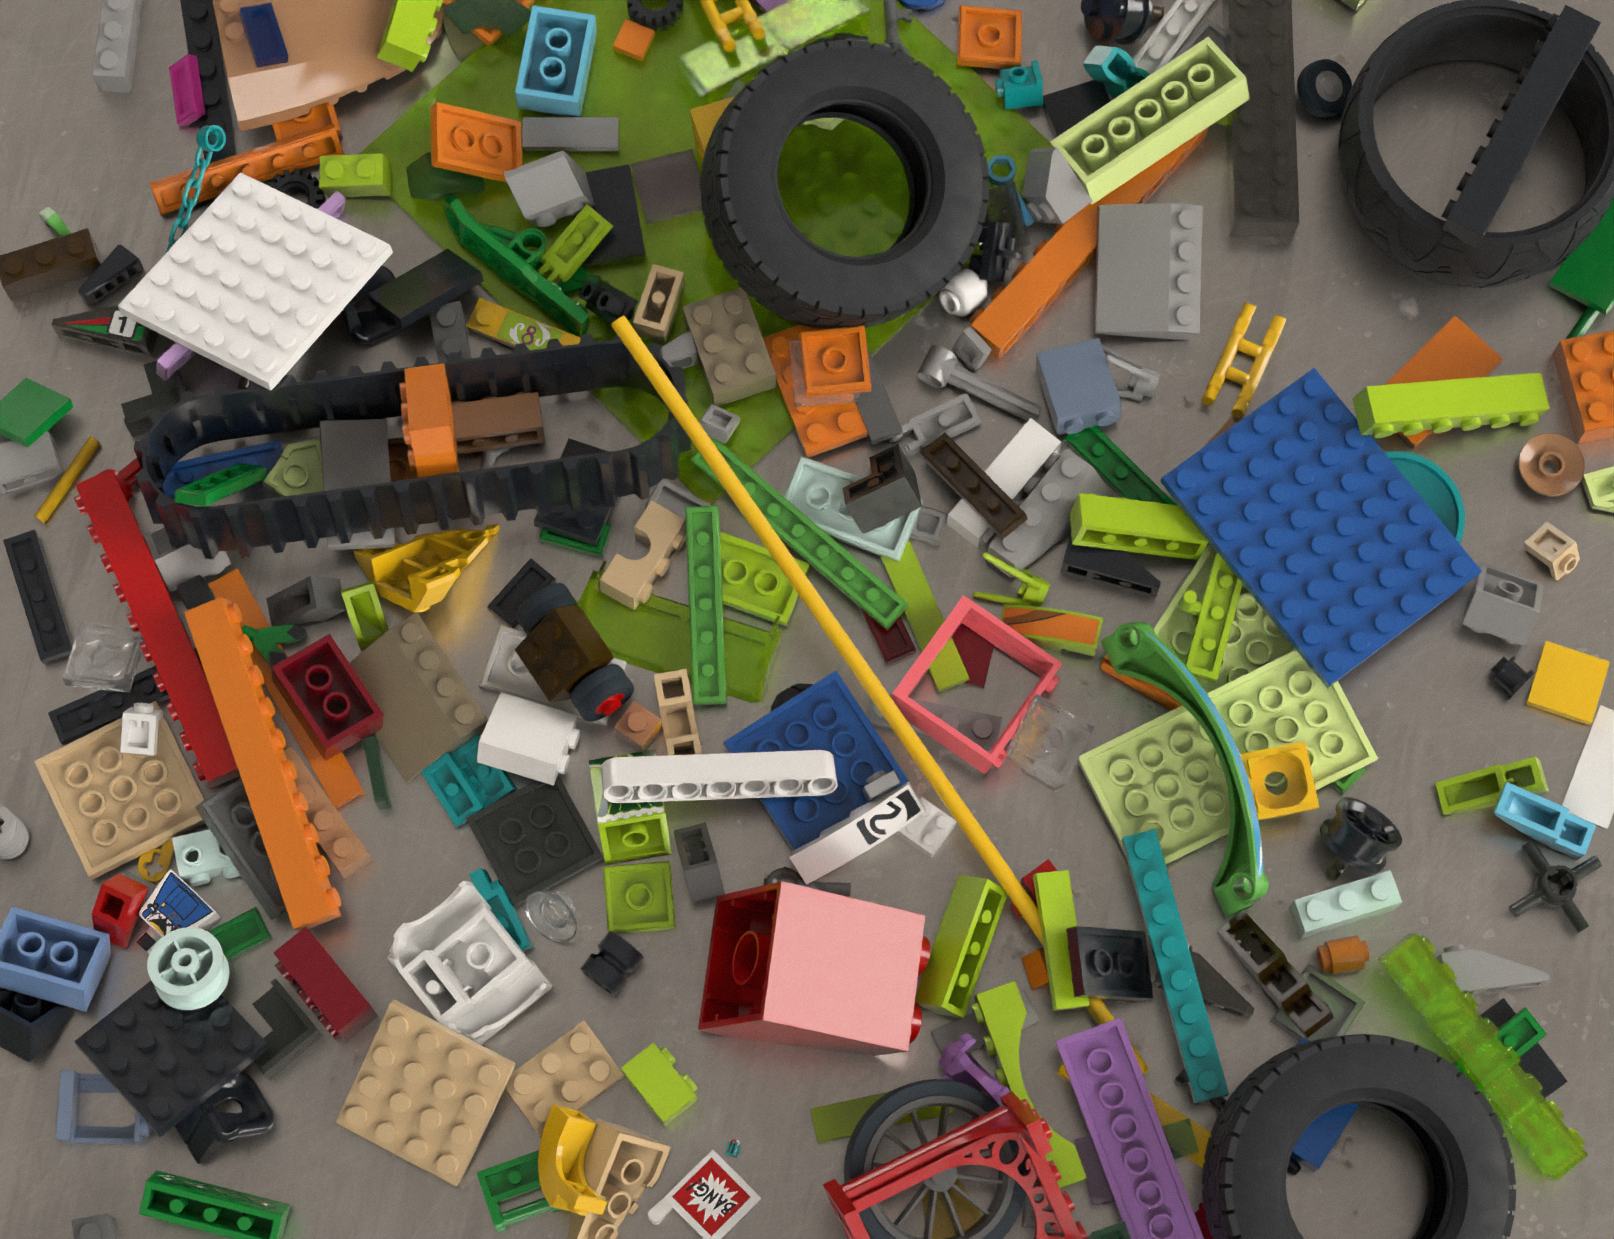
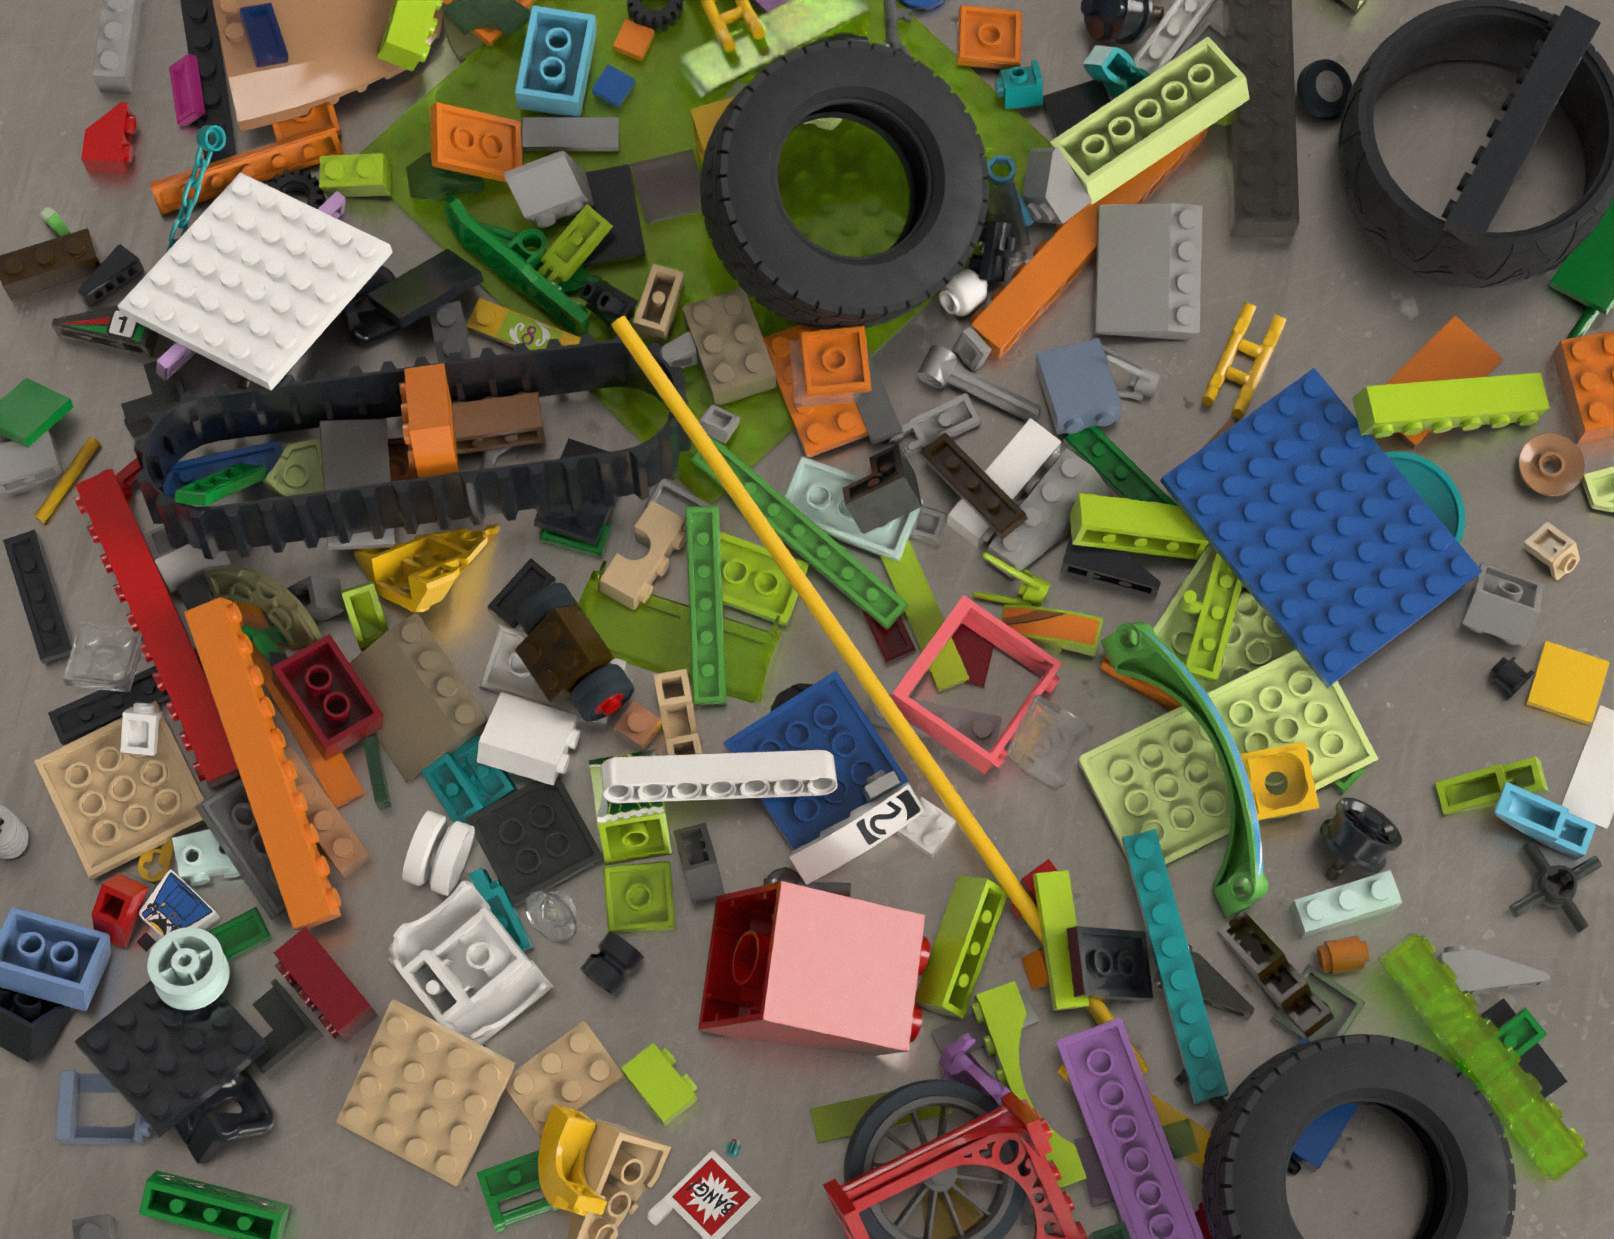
(108, 141): none -> red slope
(256, 588): none -> olive tile
(438, 853): none -> white wheel
(613, 86): none -> blue tile

